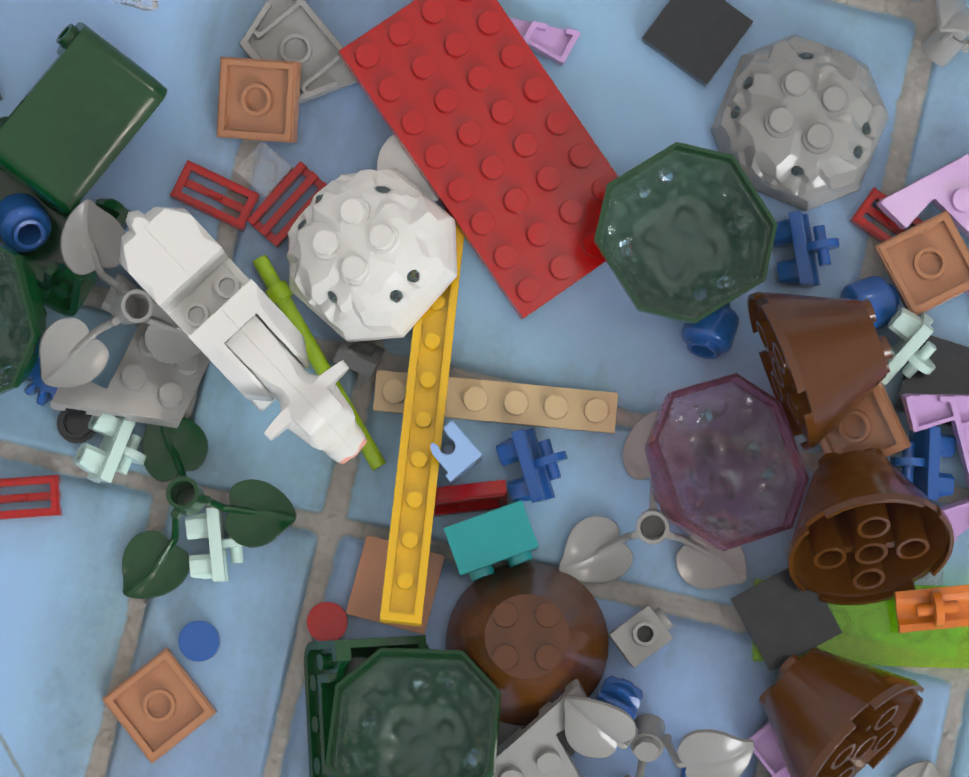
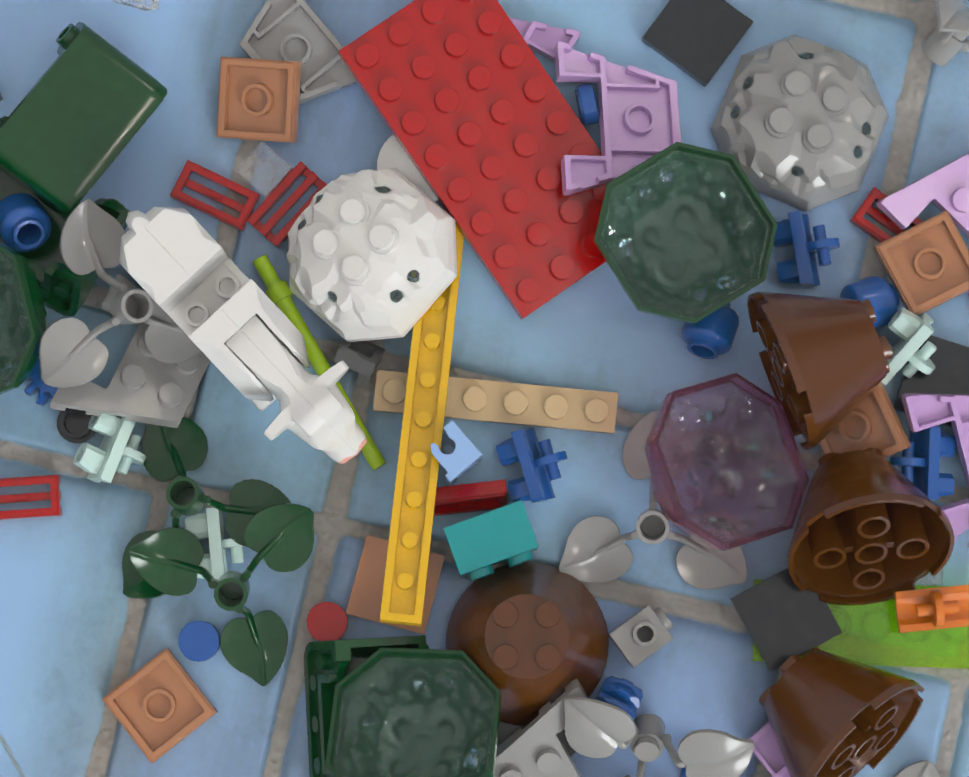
(279, 535): none -> dark green plant
(586, 105): none -> blue tile
(634, 116): none -> lavender wing

